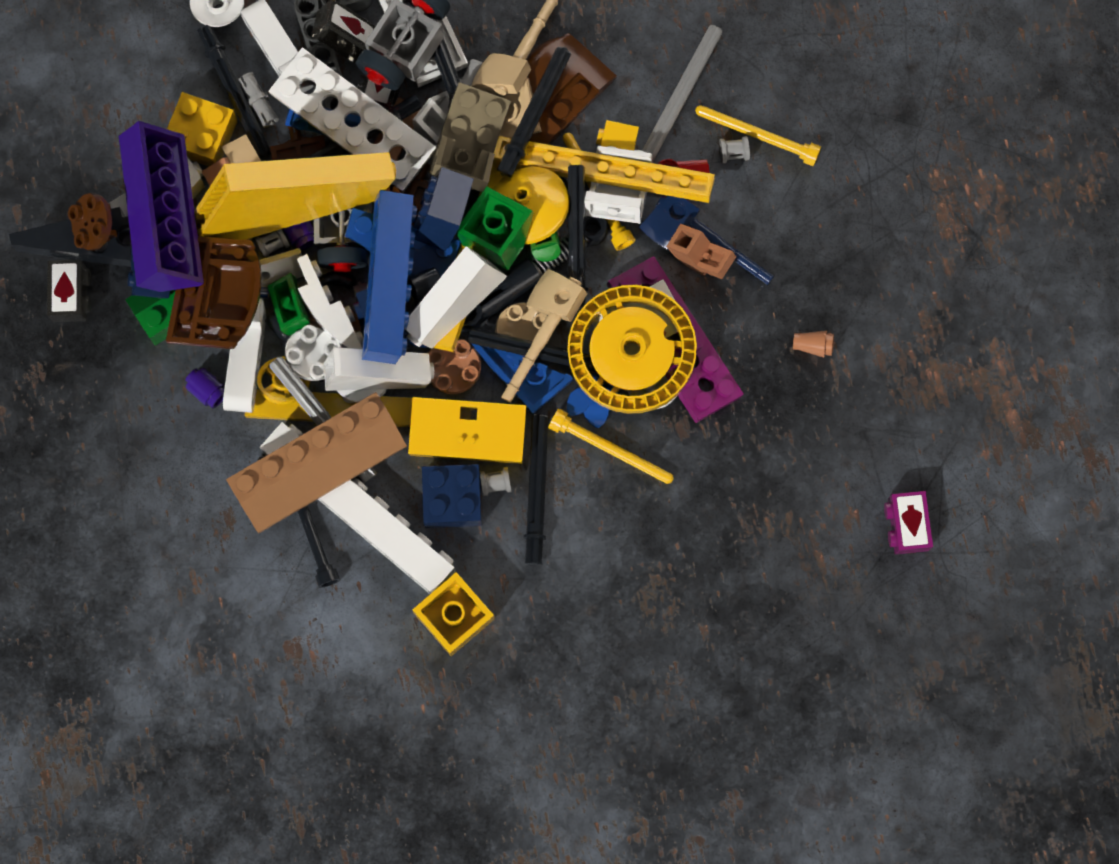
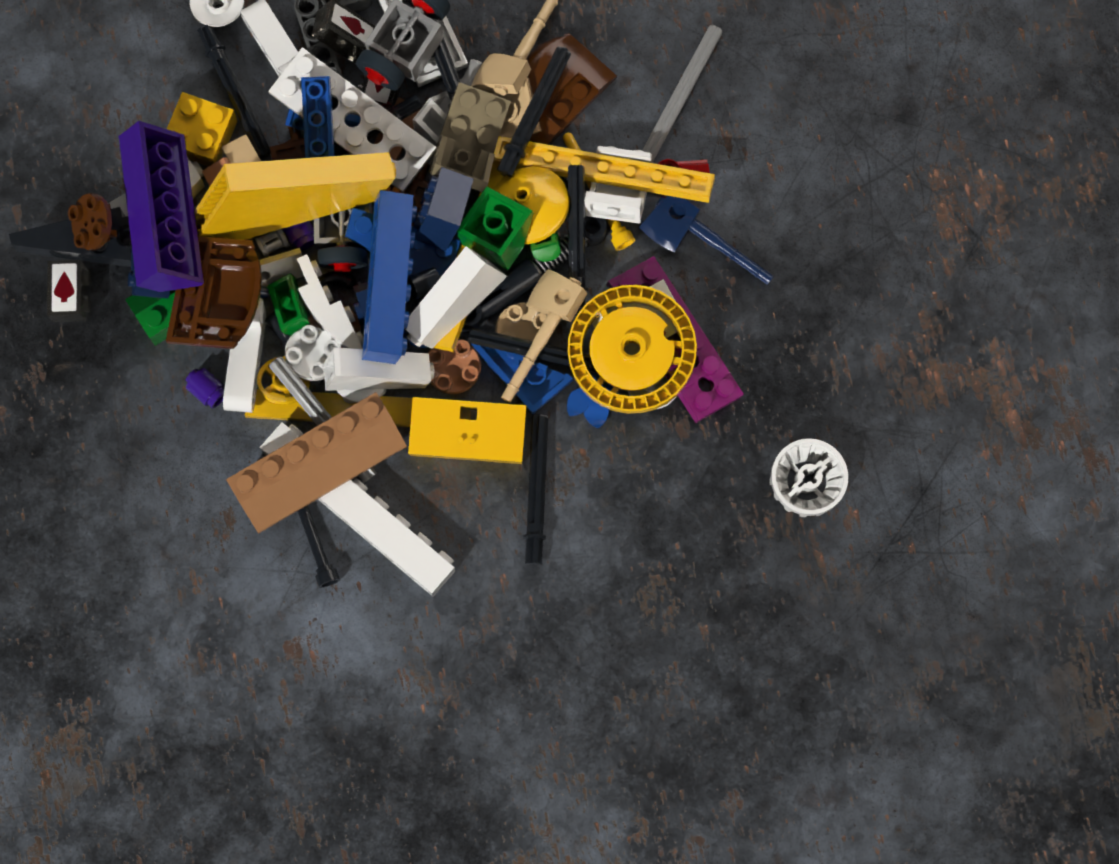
(258, 99): light grey pin -> none
(315, 101): none -> blue tile
(451, 496): dark blue brick -> none
(453, 614): yellow brick -> none
(495, 481): light grey bush -> none
(563, 423): yellow piece -> none
(618, 135): yellow brick -> none
(698, 254): nougat brick -> none
(734, 149): light grey bush -> none
(807, 152): yellow piece -> none
(815, 343): nougat cone -> none
(826, 460): none -> white gear
(909, 522): brick -> none

